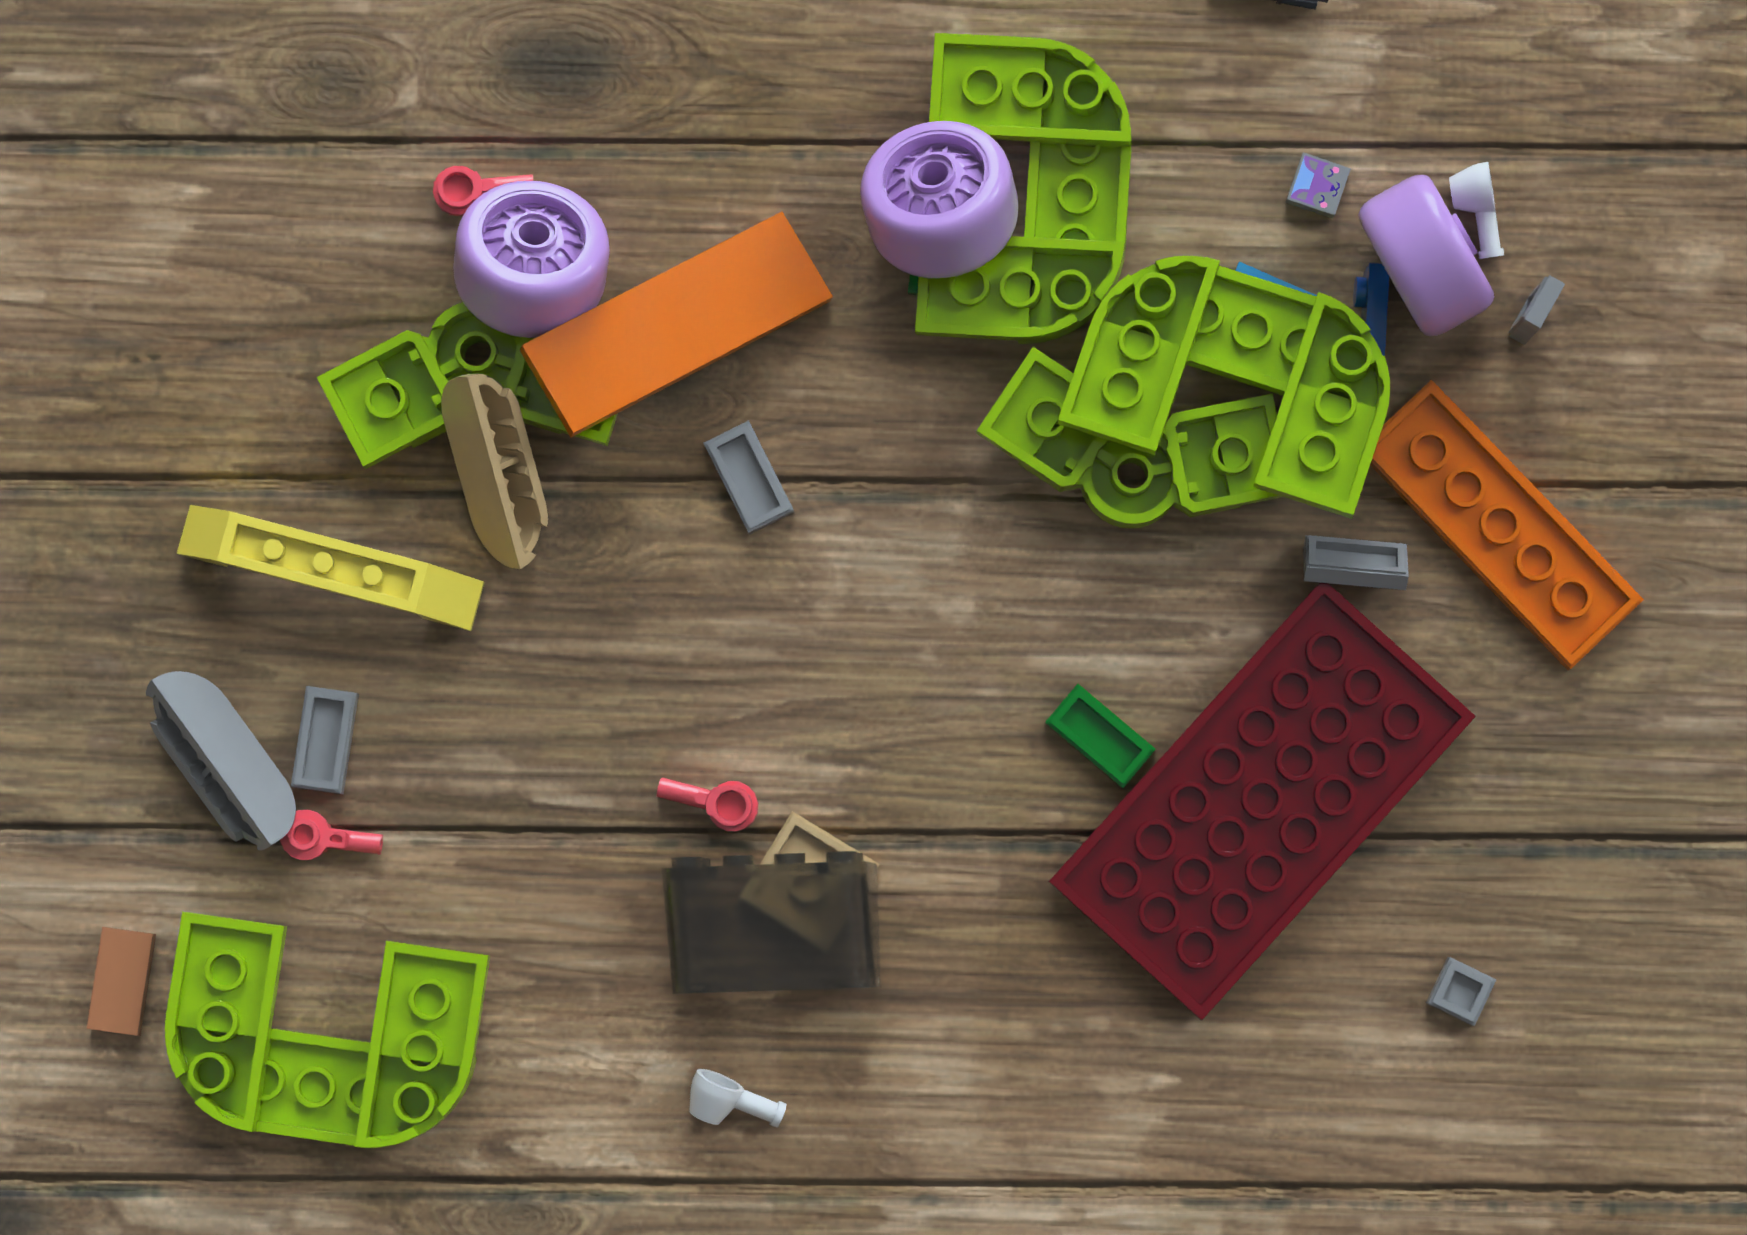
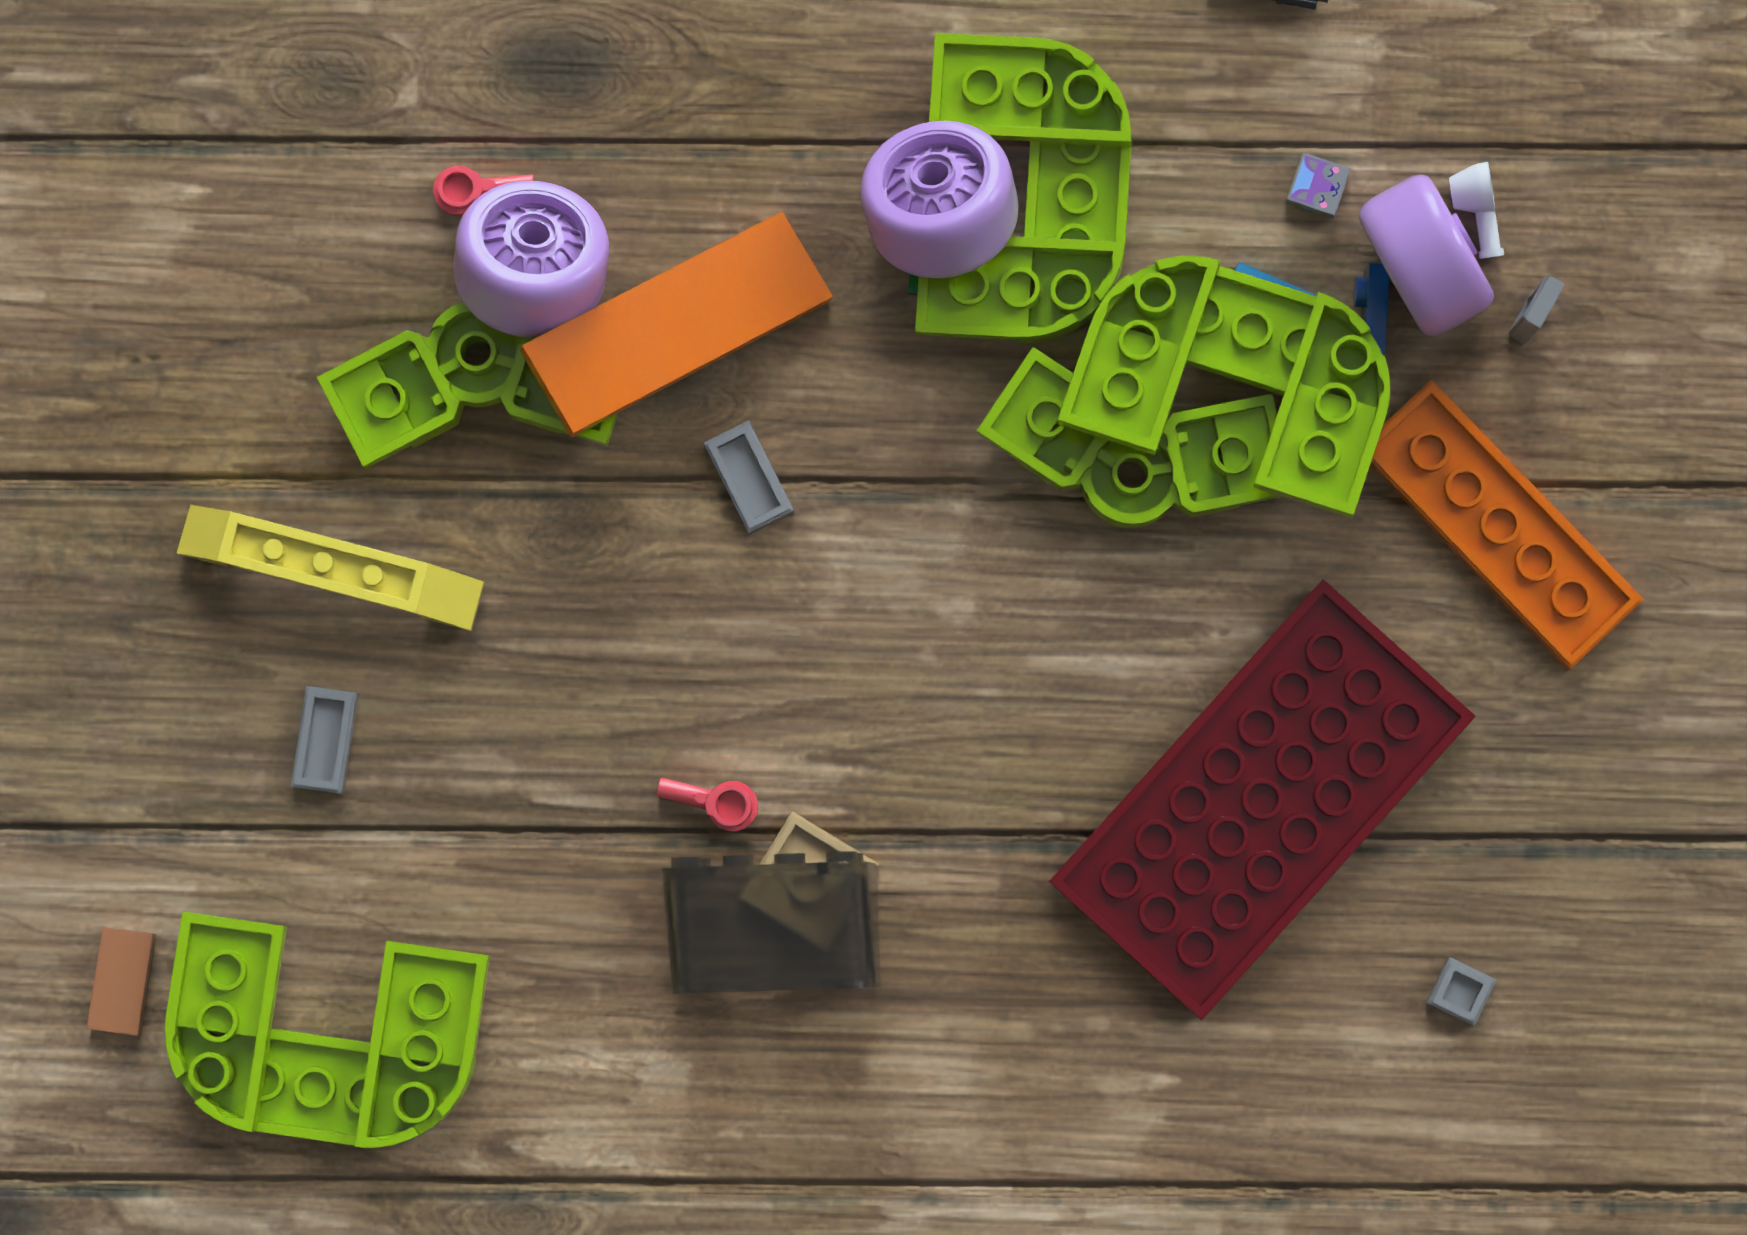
(221, 758): light grey brick -> none
(313, 836): coral plate -> none
(495, 466): tan brick -> none
(716, 1096): white bar -> none
(1100, 736): green tile -> none
(1355, 562): light grey tile -> none

